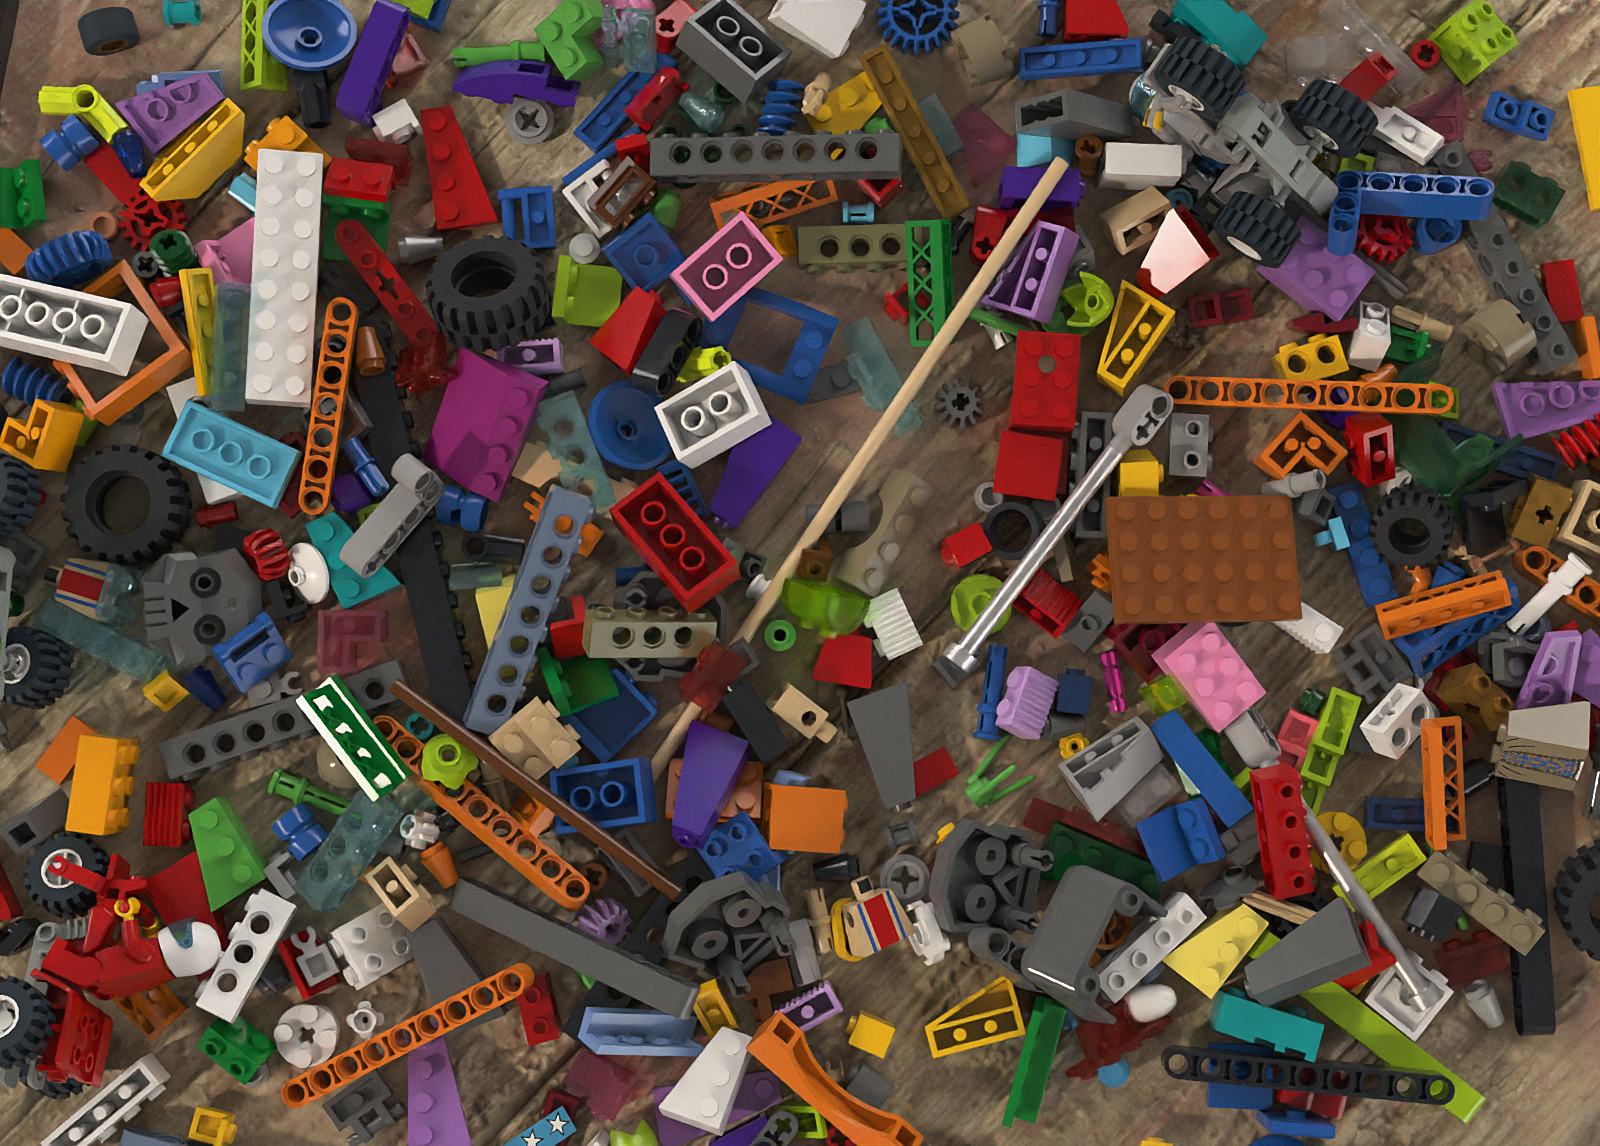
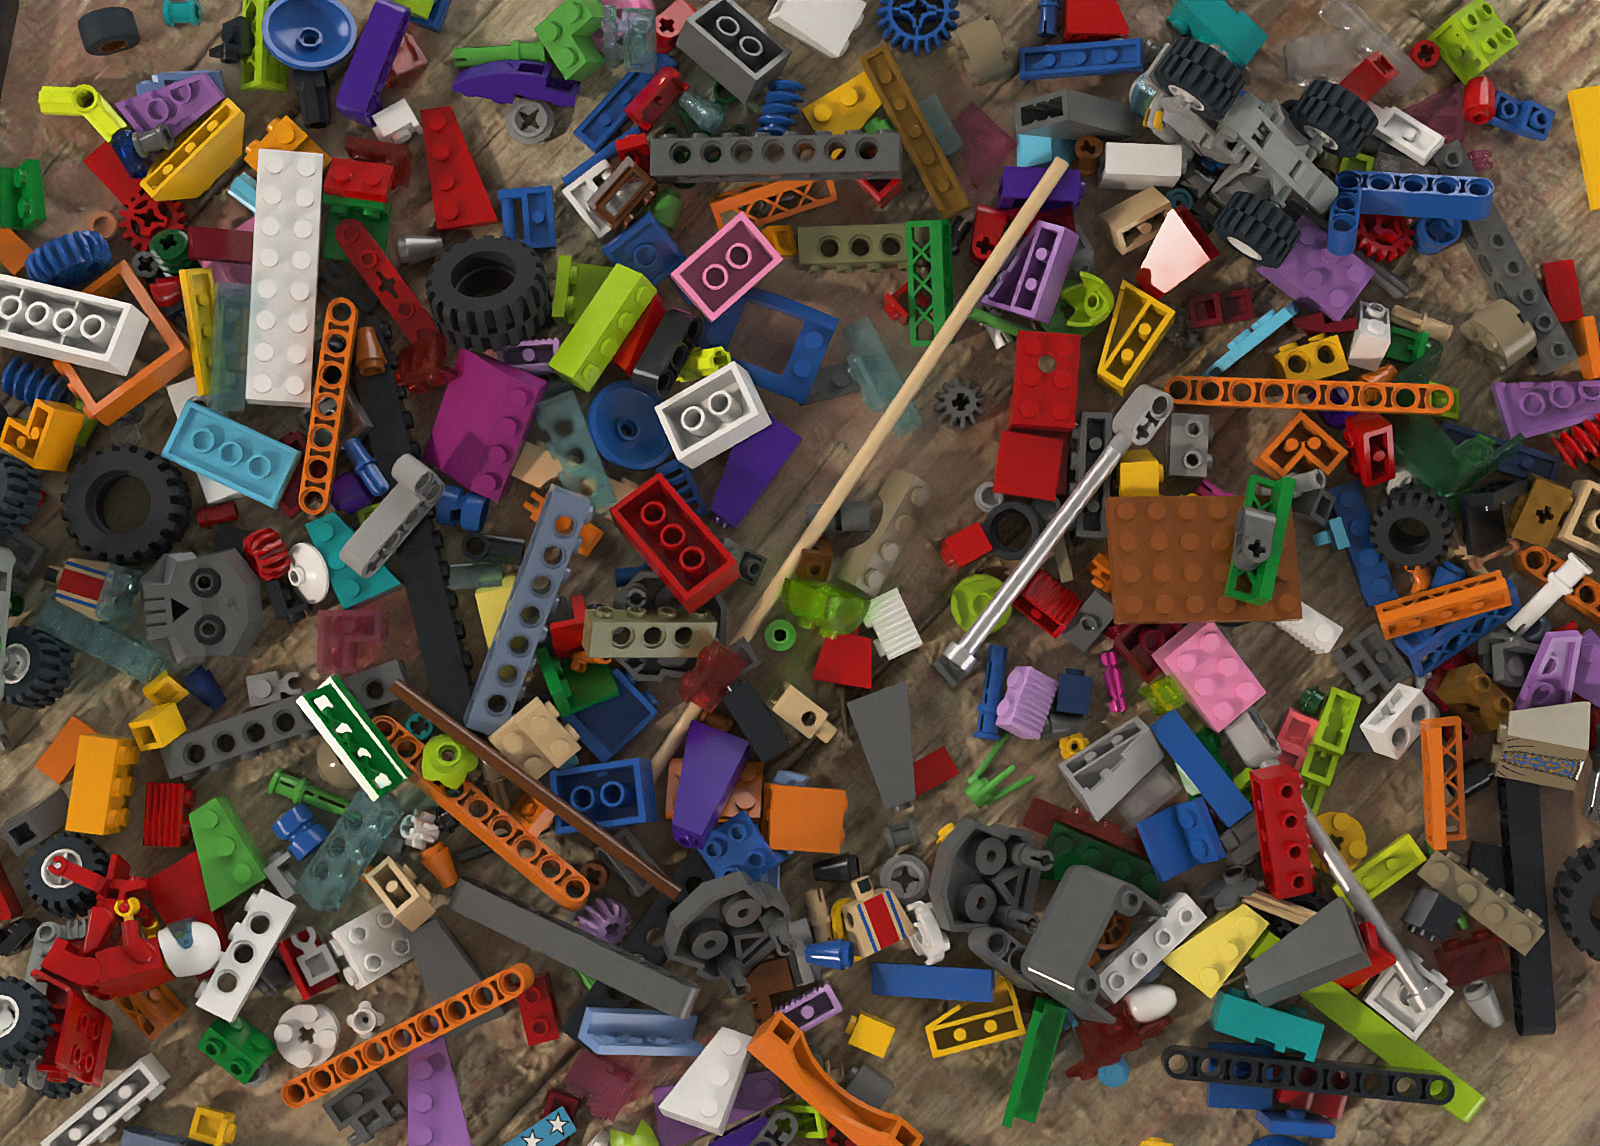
(70, 142): blue wheel -> none
(153, 140): none -> dark grey bush
(157, 726): none -> yellow brick
(220, 245): none -> dark red tile
(236, 41): none -> black bracket
(258, 659): blue plate -> none
(580, 661): none -> orange arm
(584, 248): white plate -> none
(602, 327): none -> lime brick
(714, 1009): yellow plate -> none
(757, 587): white bush -> none
(816, 93): tan axle -> none
(831, 954): none -> blue cone
(867, 209): medium azure bush -> none
(933, 981): none -> blue tile
(1164, 25): black plate -> none
(1248, 340): none -> medium azure wing
(1252, 538): none -> dark grey piece
(1265, 574): none -> green fence
(1399, 814): dark blue plate -> none
(1479, 100): none -> red brick
(1522, 202): clear green brick -> none

